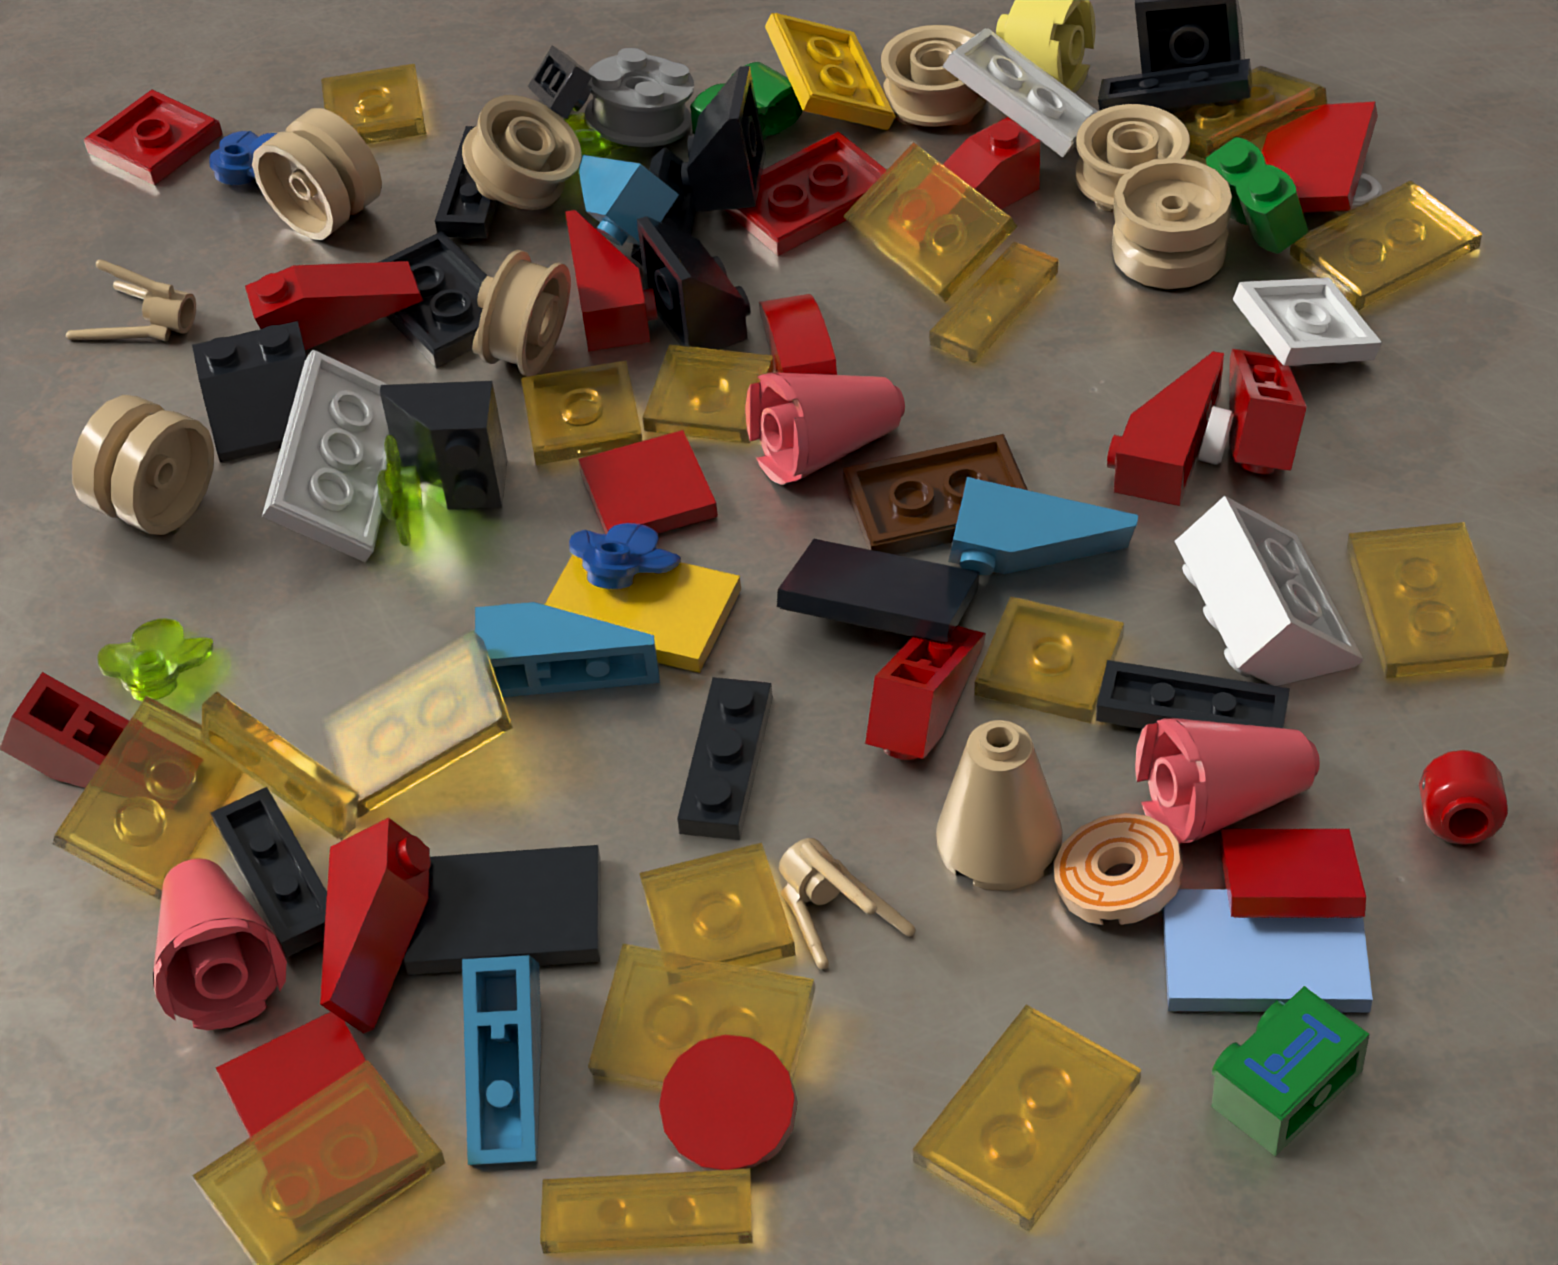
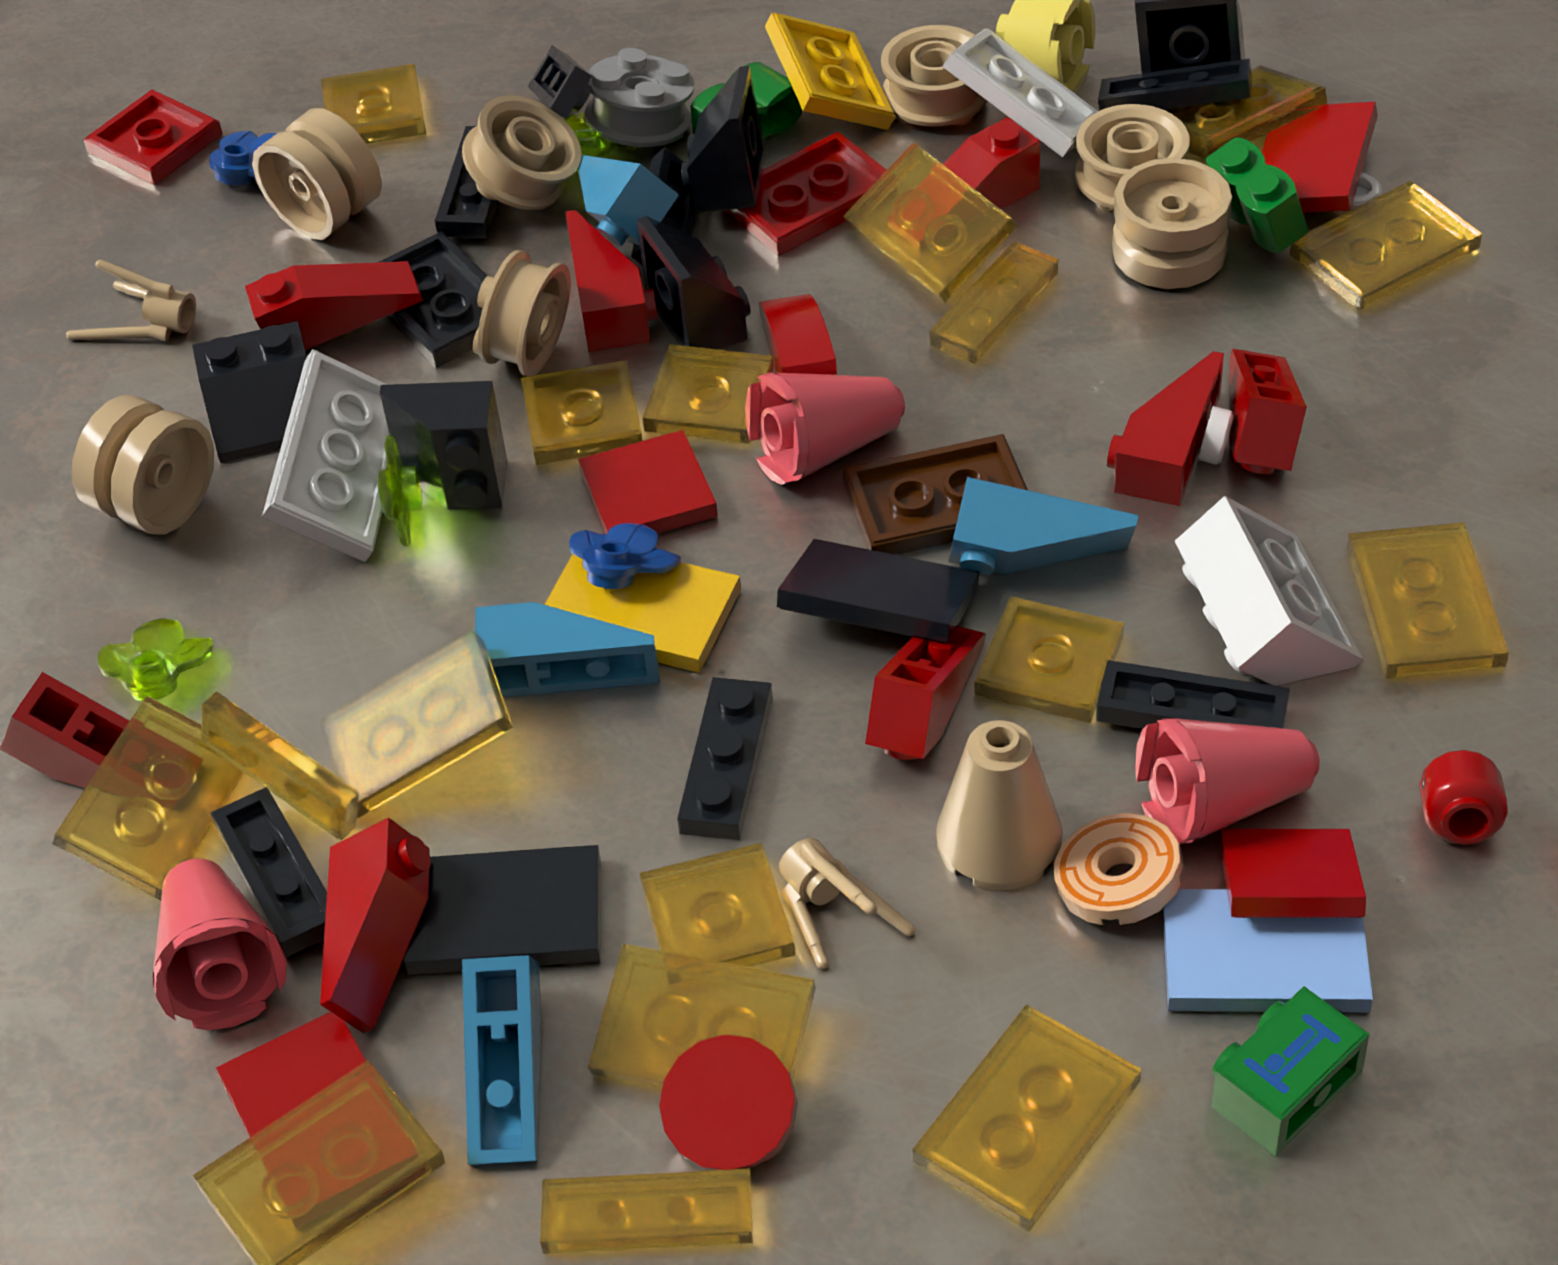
(1306, 321): white plate -> none

